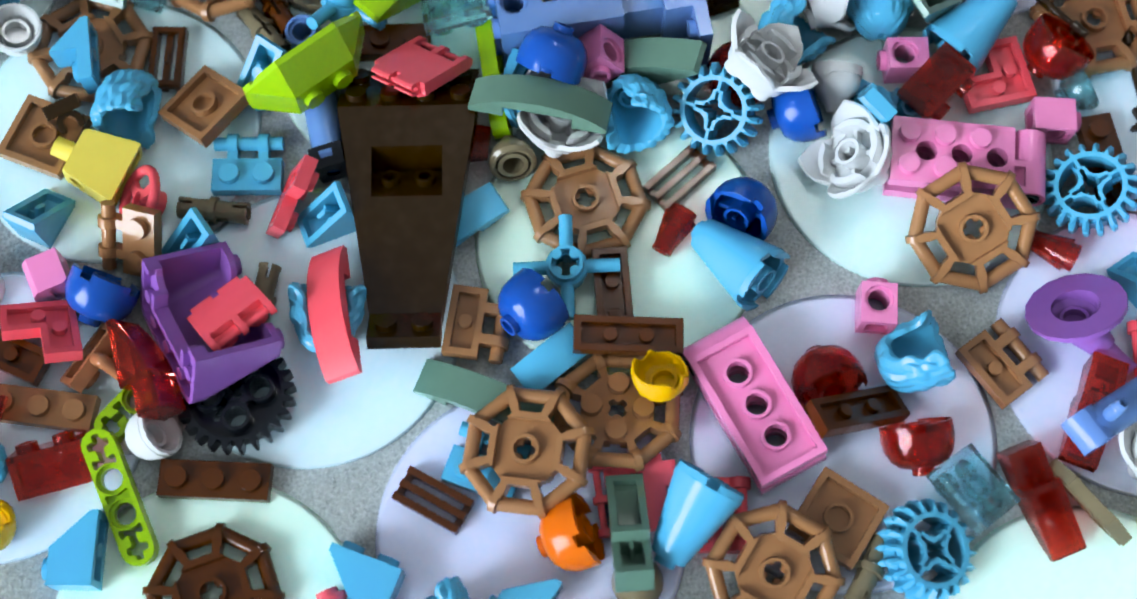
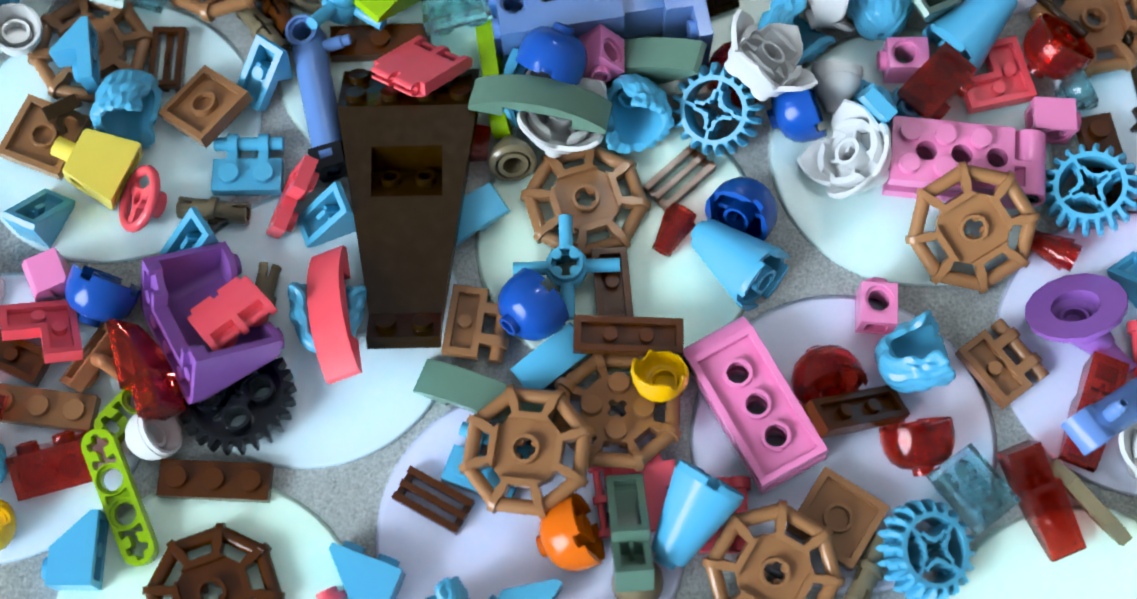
(140, 236): medium nougat plate -> none
(310, 69): lime wedge -> none

